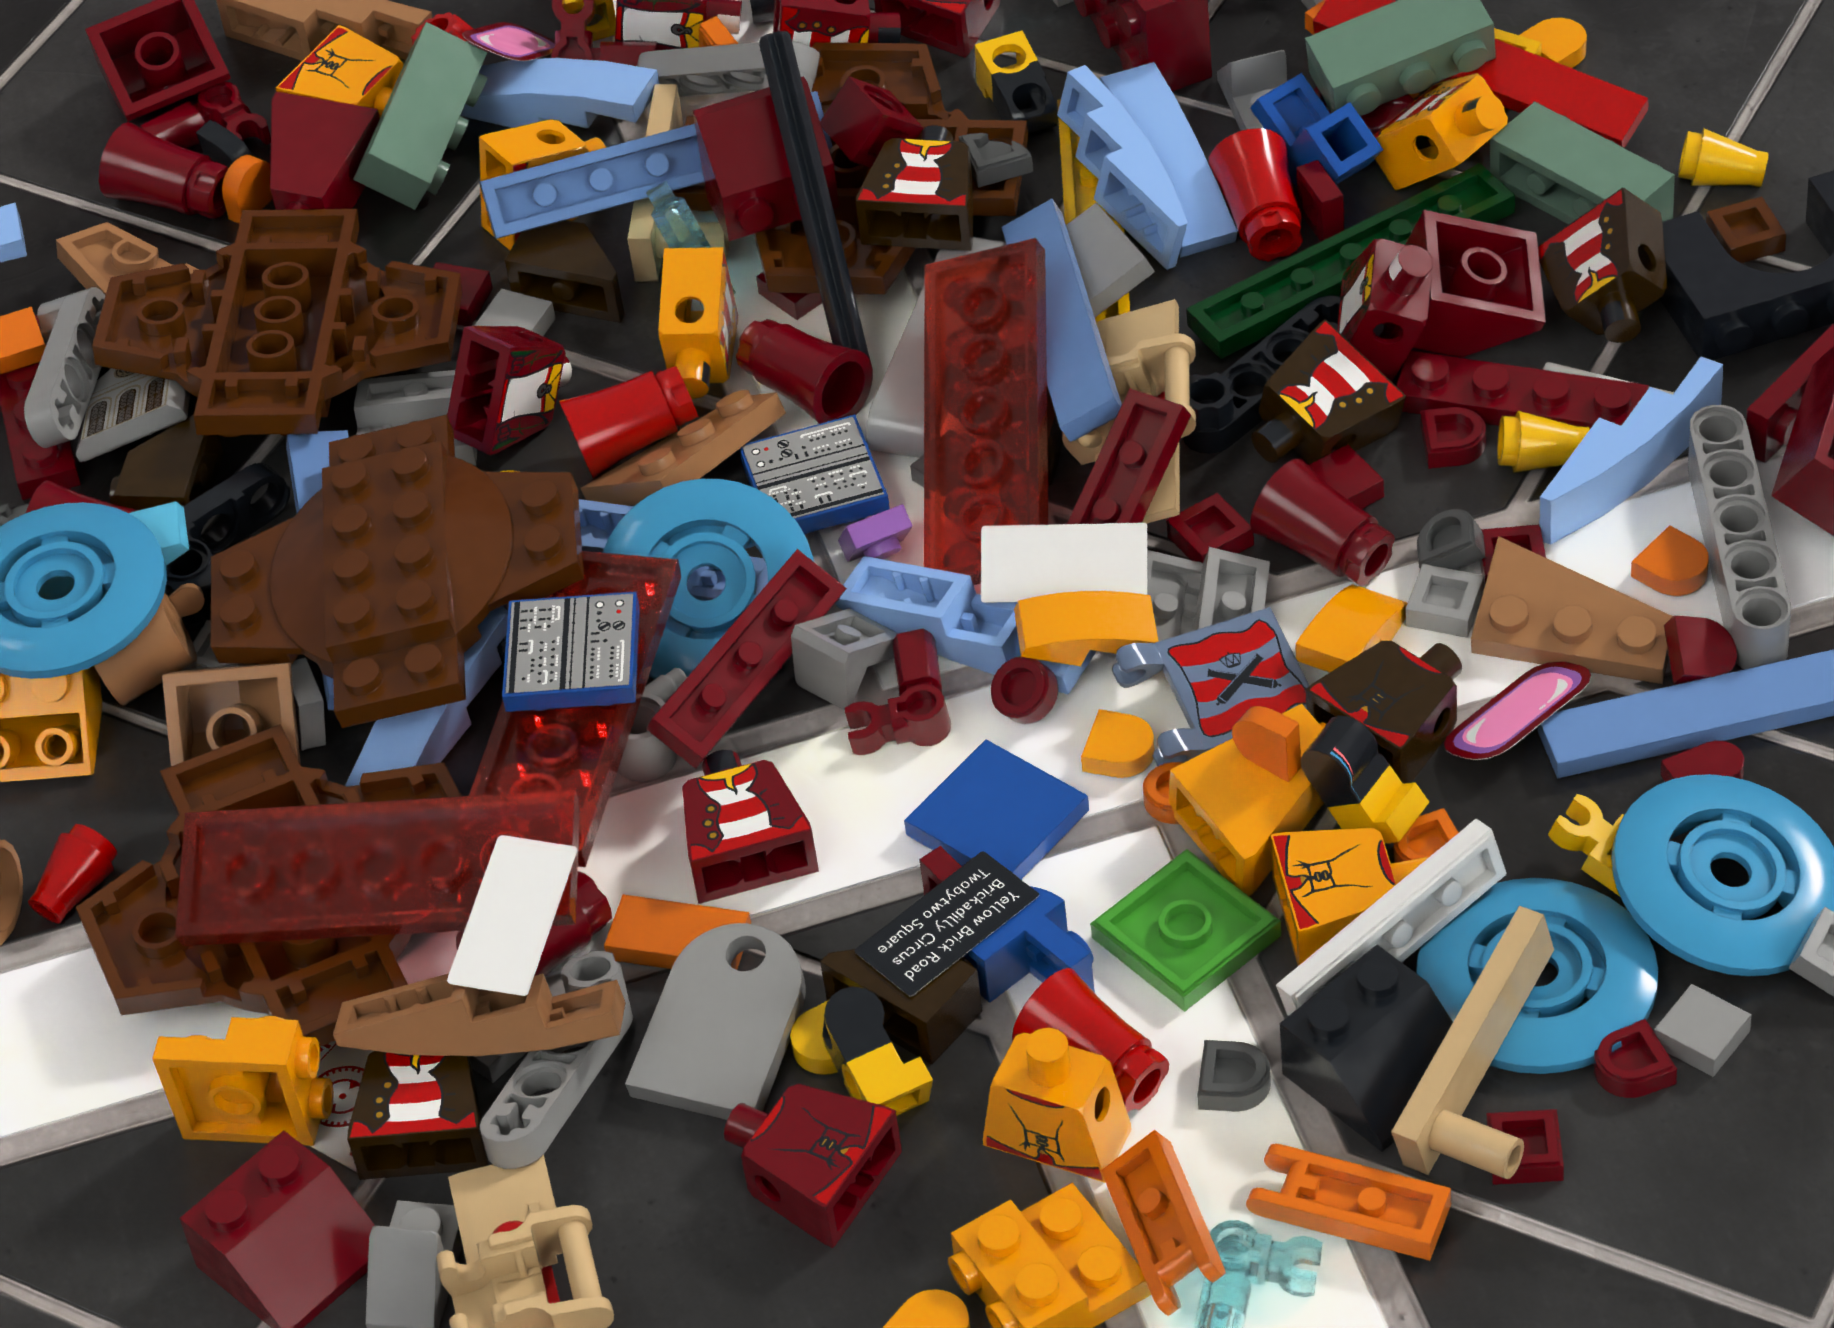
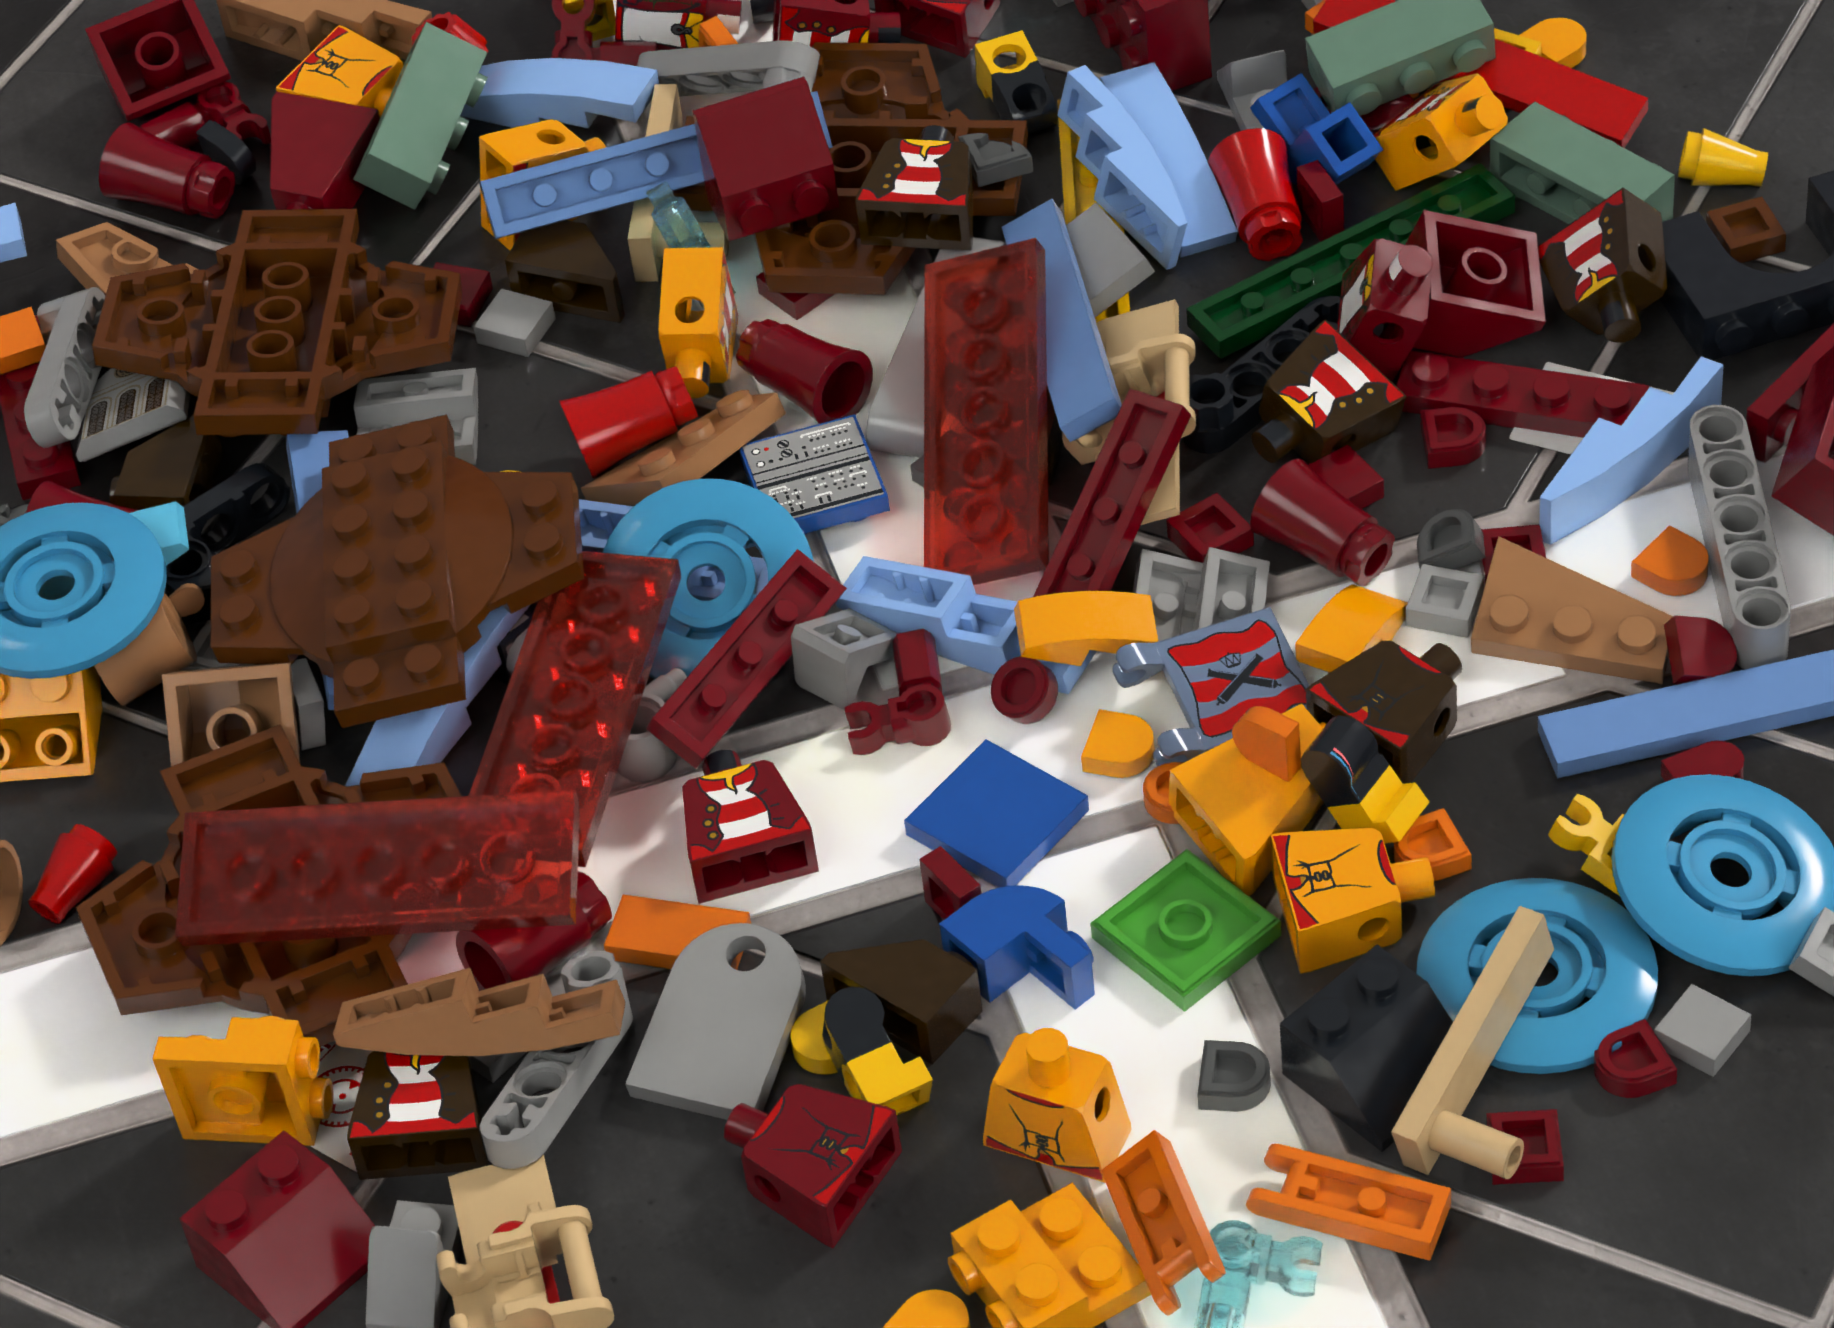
(246, 186): orange tile -> none
(505, 386): dark red torso -> none
(511, 41): sticker -> none
(512, 915): white sticker -> none
(571, 652): tile -> none
(812, 191): black axle -> none
(866, 118): dark red brick -> none
(876, 535): medium lavender plate -> none
(946, 923): black sticker -> none
(1062, 558): white sticker -> none
(1091, 1025): red plant -> none
(1406, 913): white tile -> none
(1517, 710): sticker -> none
(1536, 442): yellow cone -> none

